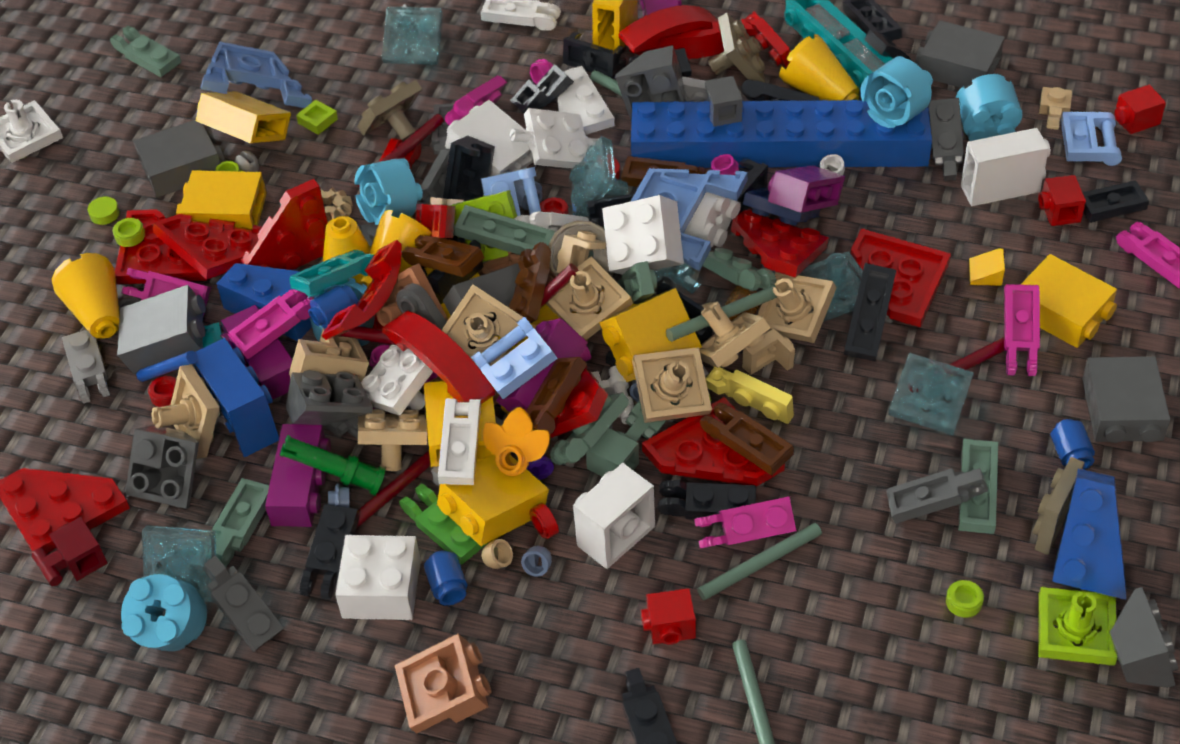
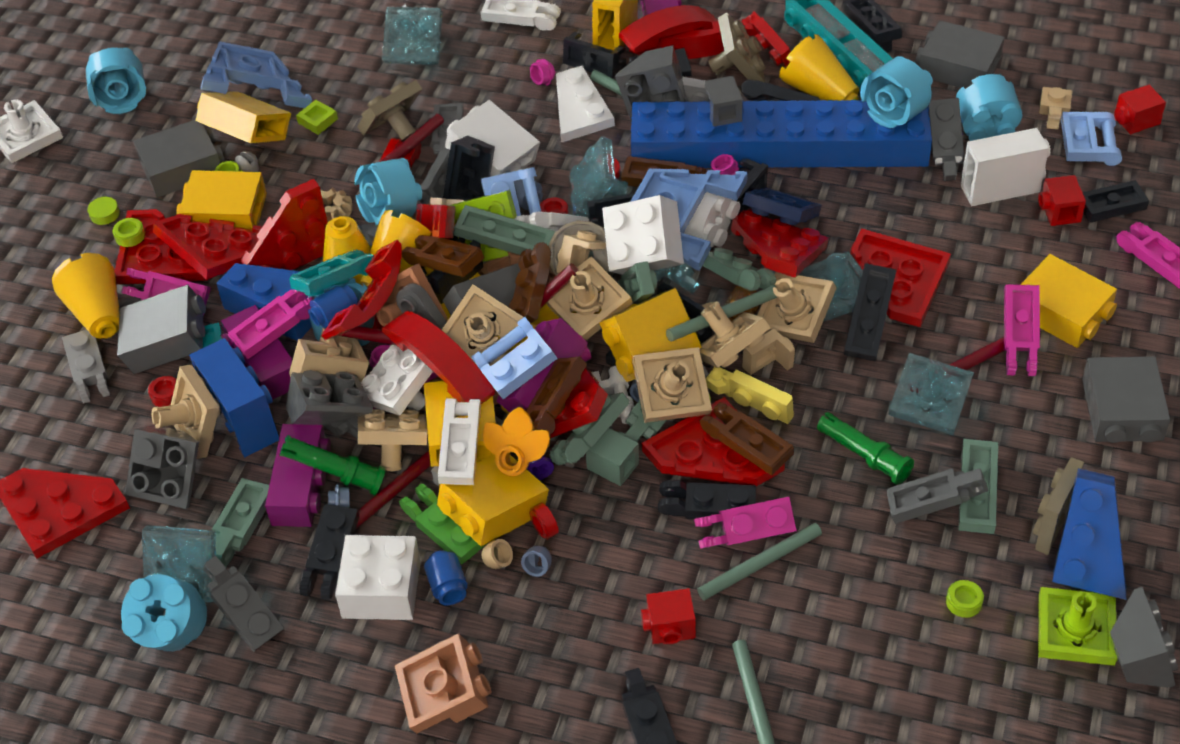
(74, 549): dark red brick -> none
(115, 80): none -> medium azure brick
(145, 52): sand green hinge -> none
(167, 366): blue bar -> none
(476, 97): dark pink hinge -> none
(542, 93): black slope -> none
(554, 137): white plate -> none
(614, 515): white brick -> none
(805, 188): magenta brick -> none
(834, 162): white hinge -> none
(877, 454): none -> green pin
(884, 45): black slope -> none
(987, 268): yellow slope -> none
(1072, 441): blue brick -> none

